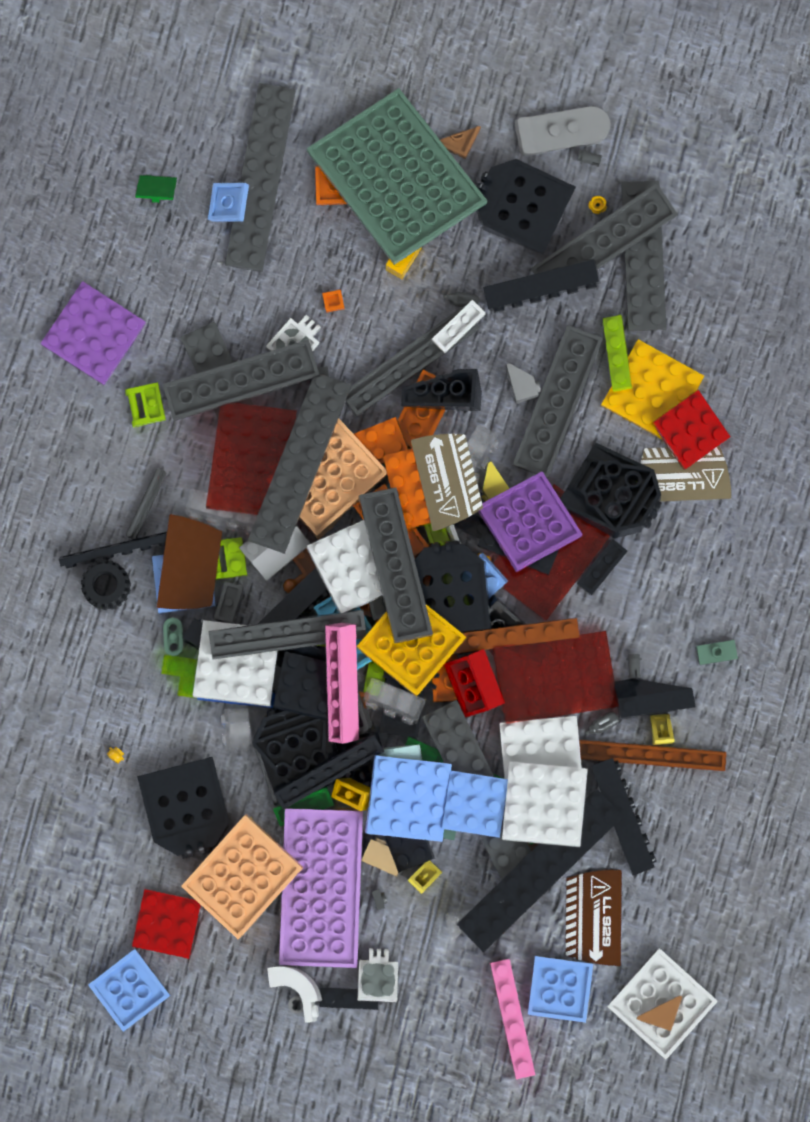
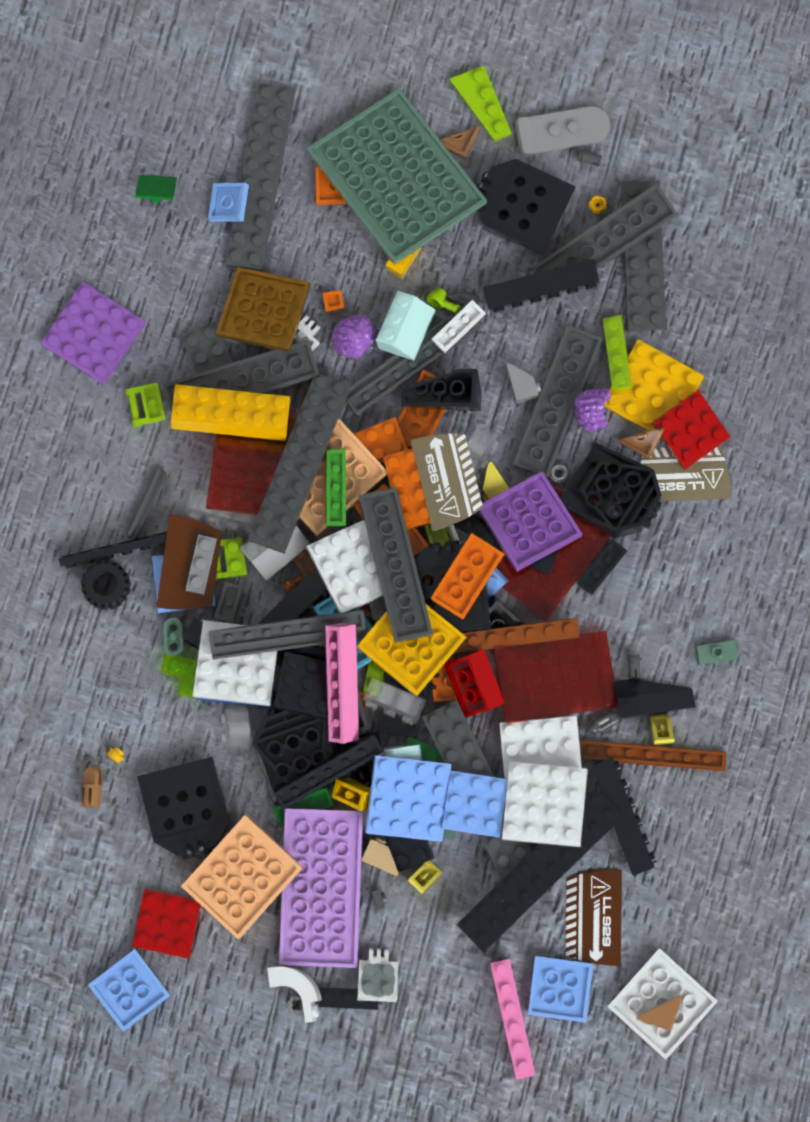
(92, 787): none -> medium nougat arm
(201, 564): none -> light grey plate
(230, 412): none -> yellow brick
(263, 309): none -> pearl gold plate
(336, 488): none -> bright green plate
(353, 336): none -> medium lavender hair
(405, 326): none -> light aqua slope
(437, 299): none -> lime bar
(467, 576): none -> orange plate
(481, 98): none -> lime wing
(558, 467): none -> light grey plate
(591, 409): none -> medium lavender hair
(643, 442): none -> medium nougat tile

